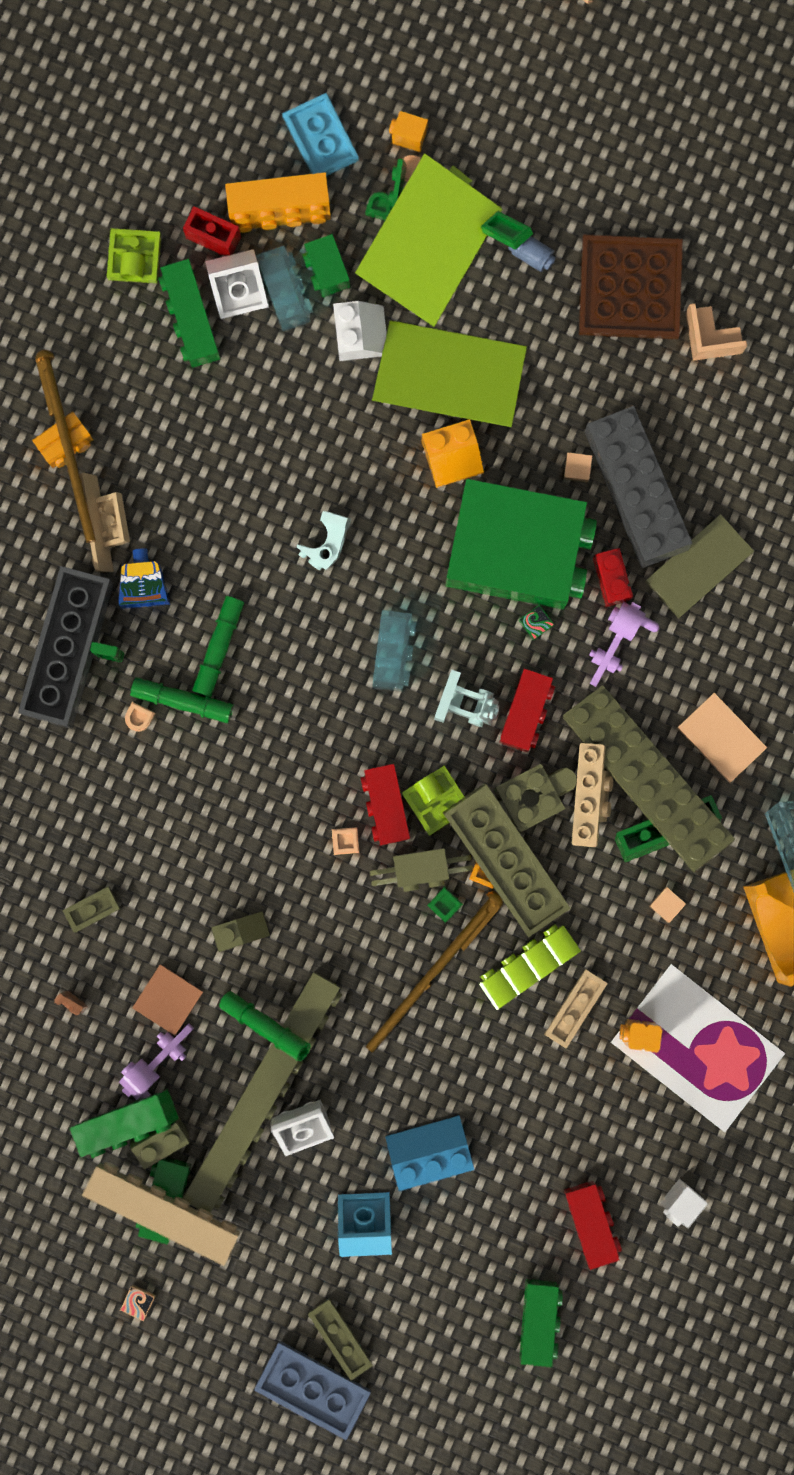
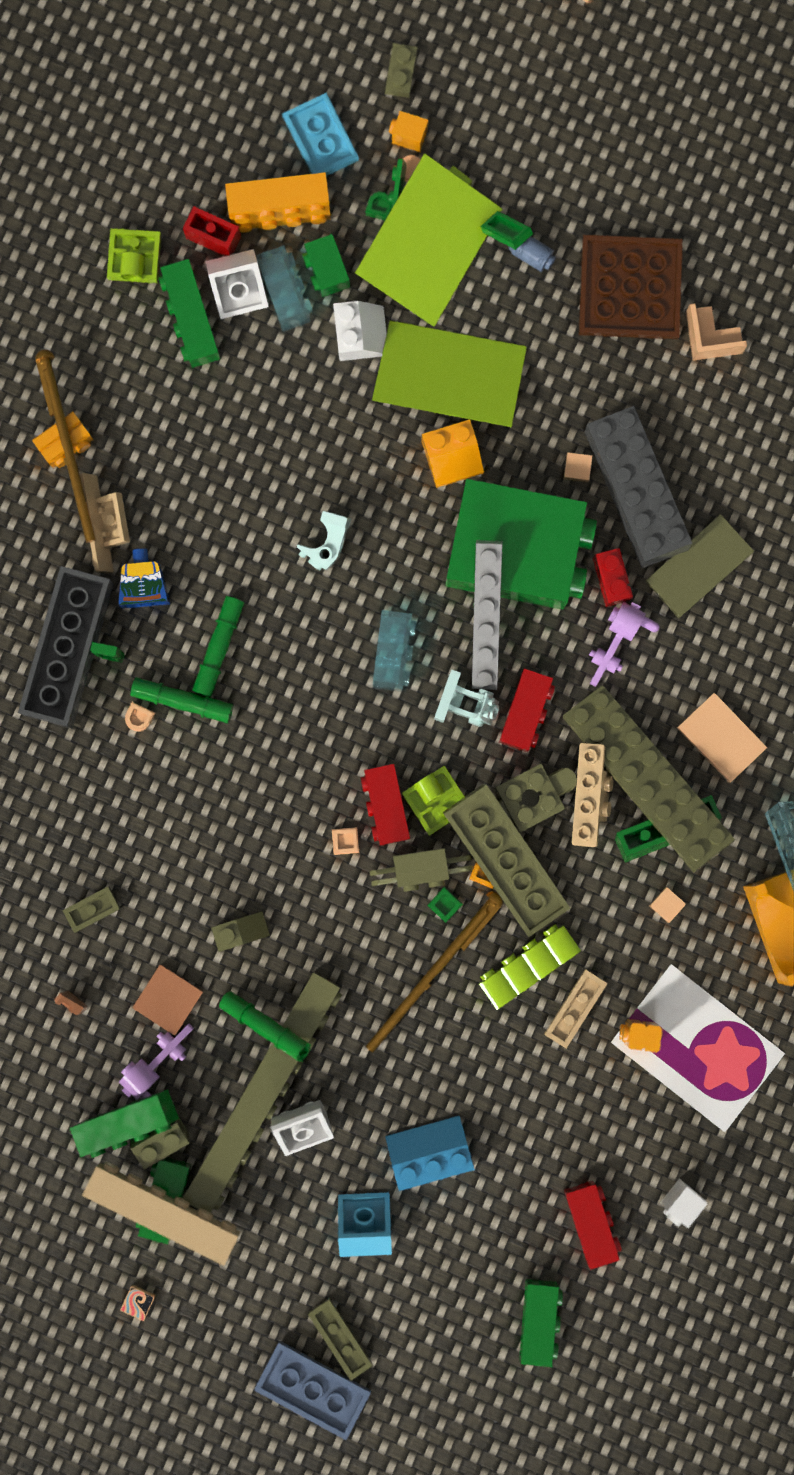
(401, 70): none -> olive plate
(486, 614): none -> light grey plate
(536, 622): tile -> none

